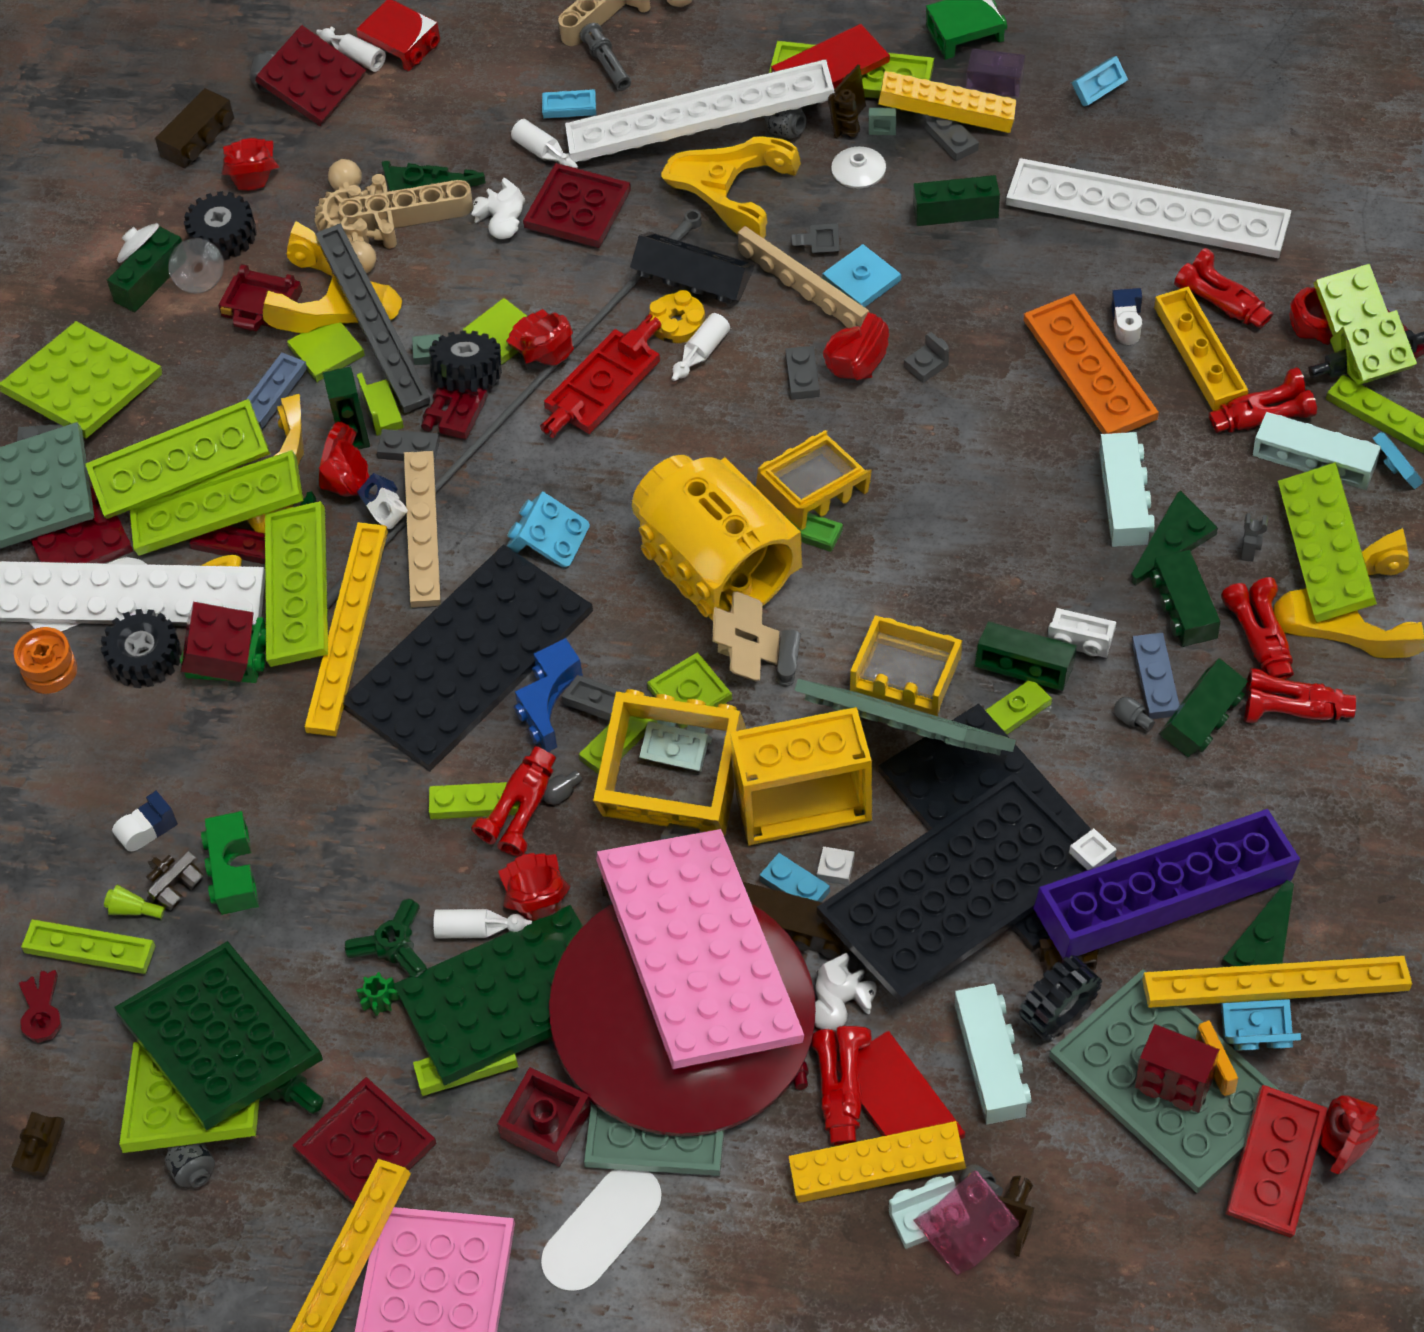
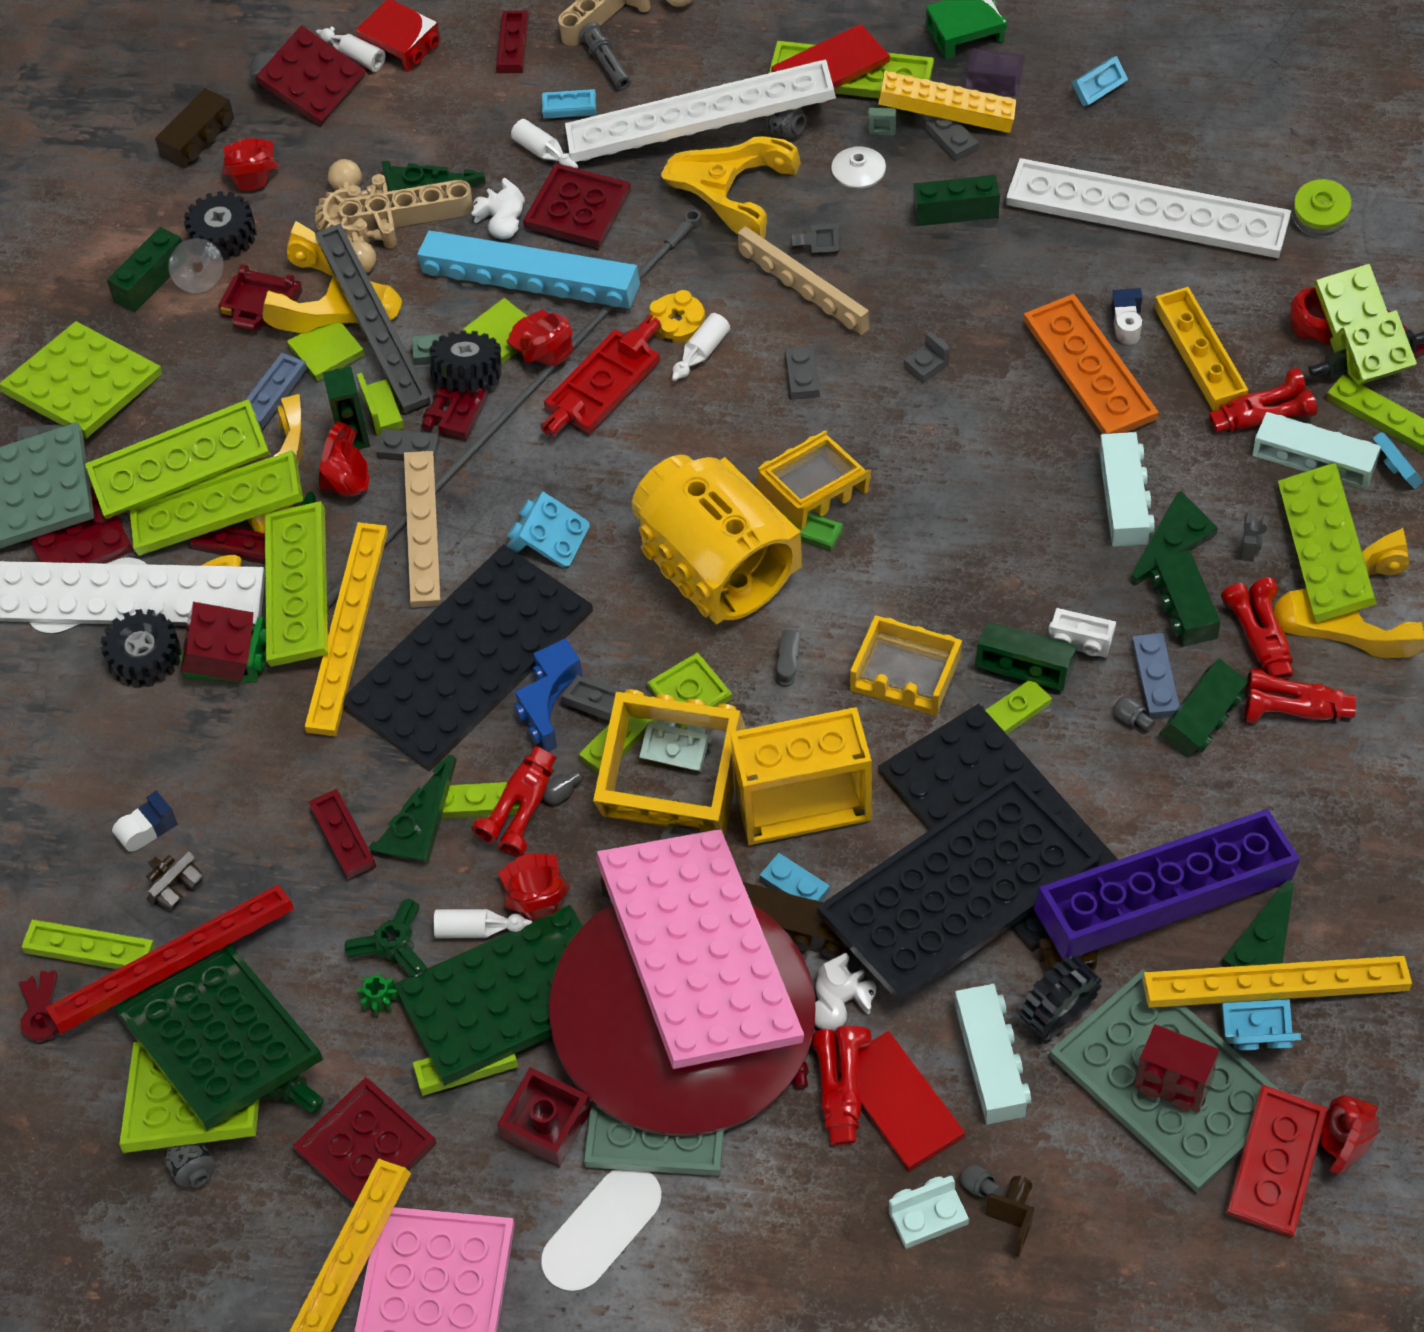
(38, 1144): dark brown hips -> none
(45, 660): orange wheel -> none
(123, 902): lime cone -> none
(134, 239): white dish -> none
(169, 959): none -> red plate
(232, 886): green arch -> none
(342, 834): none -> dark red plate
(385, 504): white leg -> none
(416, 826): none -> dark green wing
(512, 42): none -> dark red tile
(529, 269): none -> medium azure brick
(691, 266): black slope -> none
(736, 630): tan piece -> none
(836, 865): white plate -> none
(847, 104): dark brown hinge -> none
(858, 349): red hair -> none
(862, 276): medium azure plate -> none
(877, 1162): yellow piece -> none
(905, 718): sand green plate -> none
(967, 1223): clear pink bracket -> none
(1092, 850): white plate -> none
(1223, 292): red piece -> none
(1224, 1073): light orange tile -> none
(1322, 208): none -> lime piece

